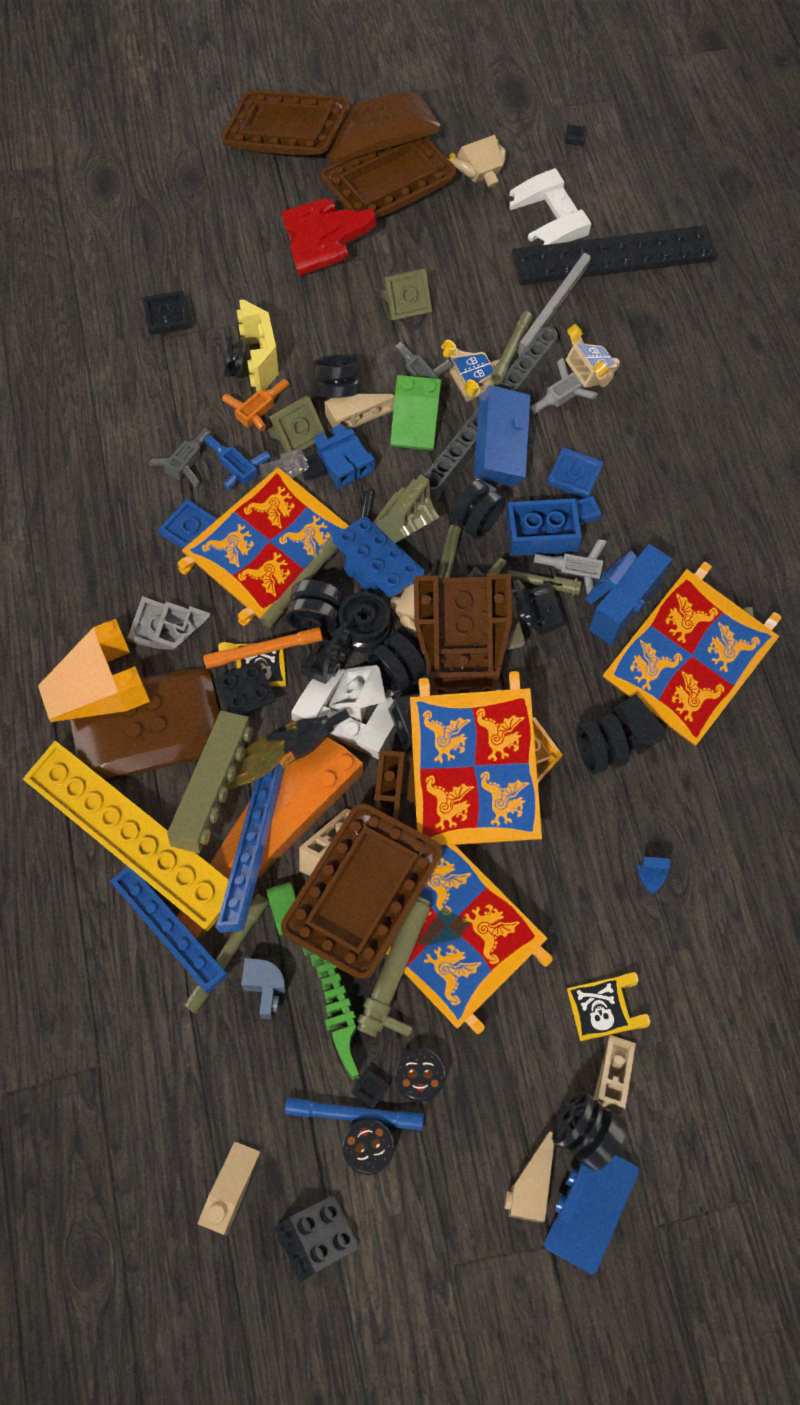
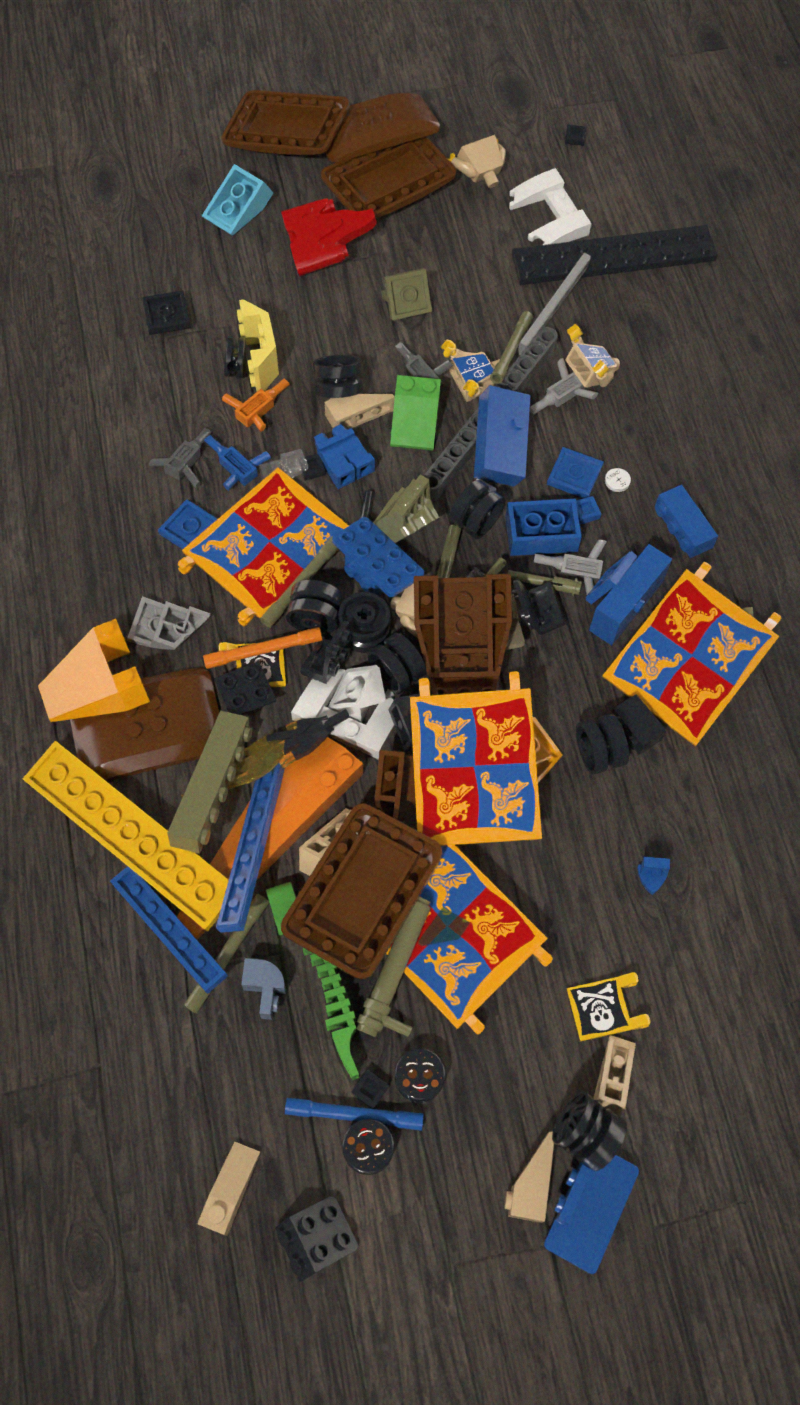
(237, 200): none -> medium azure slope
(296, 425): olive bracket -> none
(617, 480): none -> white piece
(685, 521): none -> blue brick

